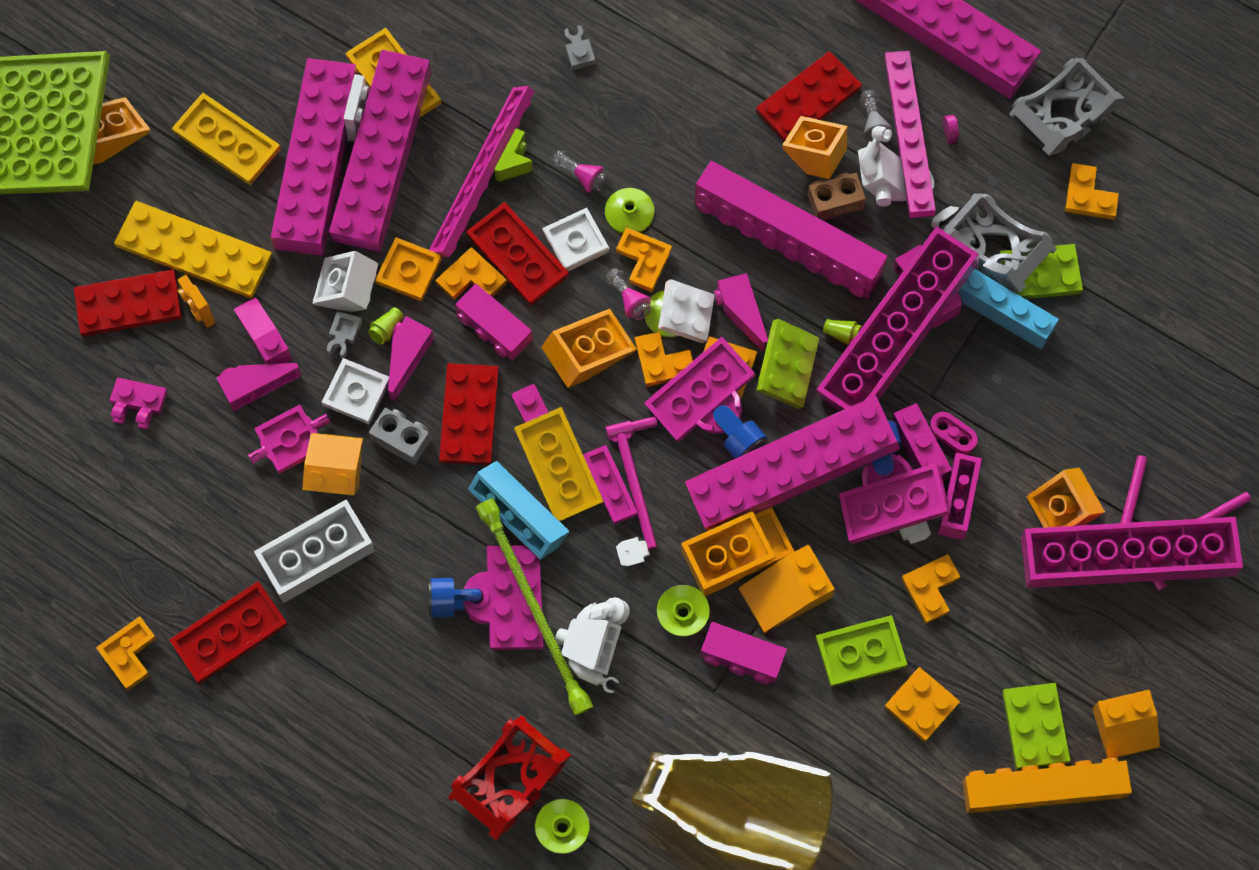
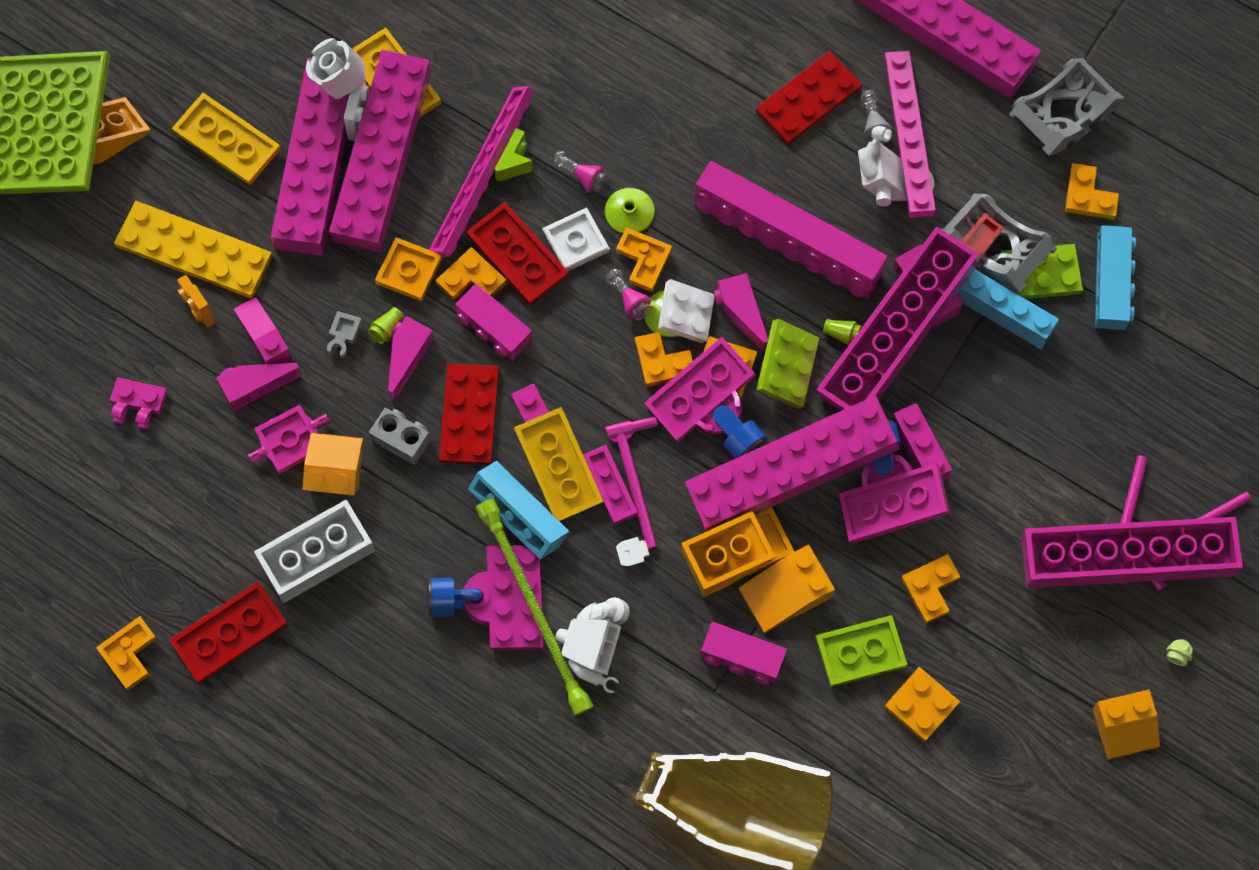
(127, 303): red plate -> none
(336, 68): none -> white brick
(346, 282): white slope -> none
(355, 391): white plate -> none
(506, 815): red fence -> none
(557, 813): lime dish -> none
(579, 50): light grey plate -> none
(587, 347): light orange slope -> none
(684, 598): lime dish -> none
(816, 146): light orange slope -> none
(839, 202): medium nougat brick -> none
(916, 532): white piece -> none
(943, 215): white piece -> none
(951, 129): dark pink tile -> none
(955, 431): dark pink plate -> none
(960, 496): dark pink brick -> none
(982, 234): none -> tile
(1035, 725): lime plate -> none
(1046, 786): light orange brick -> none
(1066, 500): light orange slope -> none
(1114, 277): none -> medium azure brick
(1179, 652): none -> yellowish green plate

